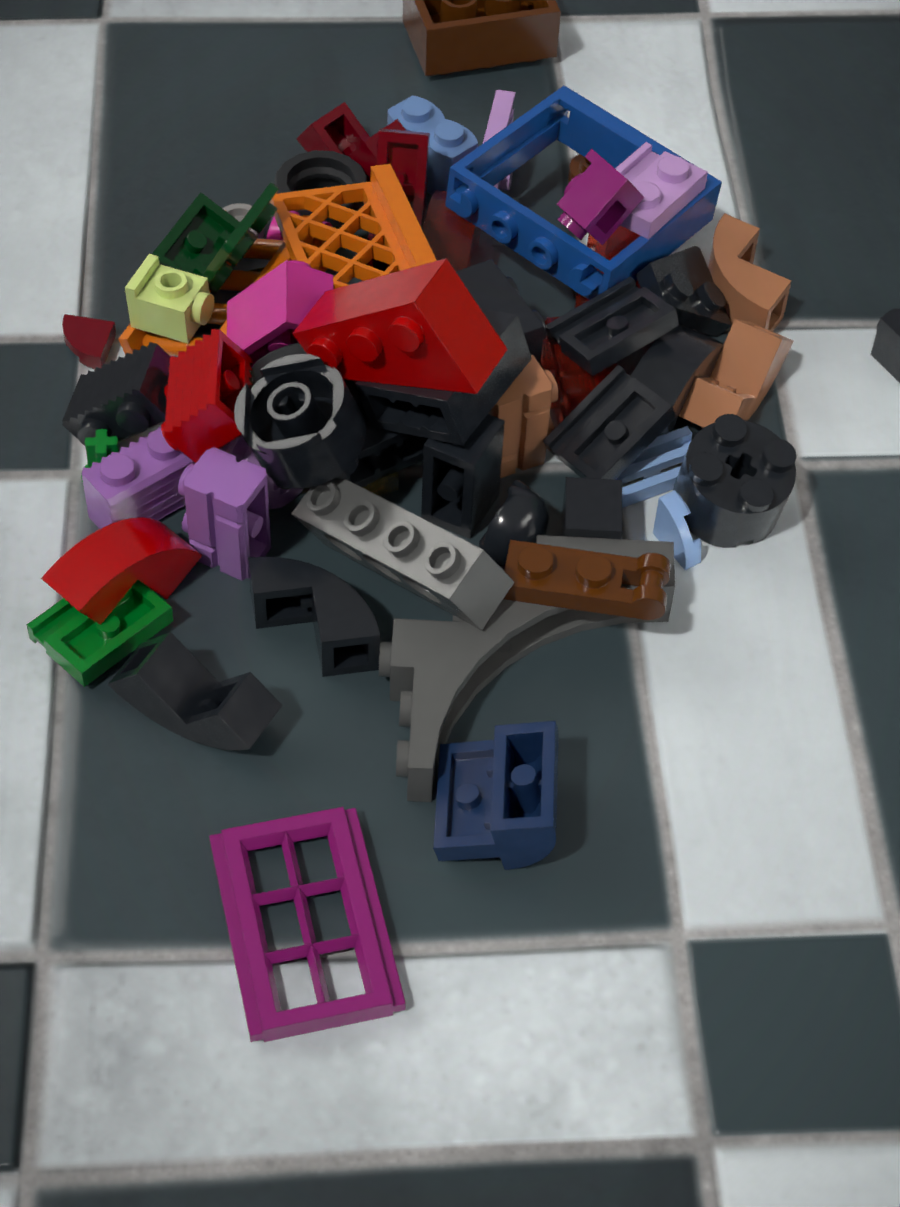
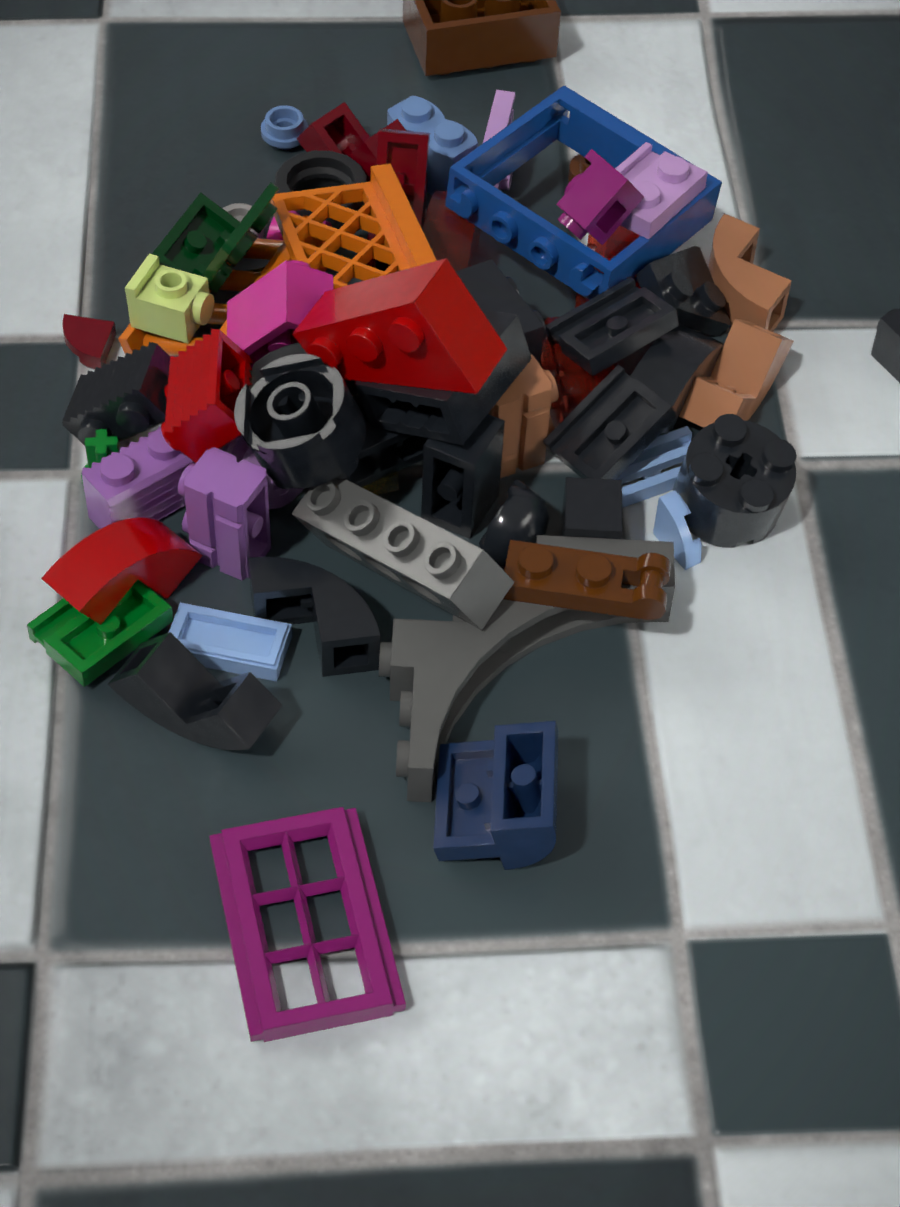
(233, 640): none -> light blue tile
(283, 126): none -> medium blue plate

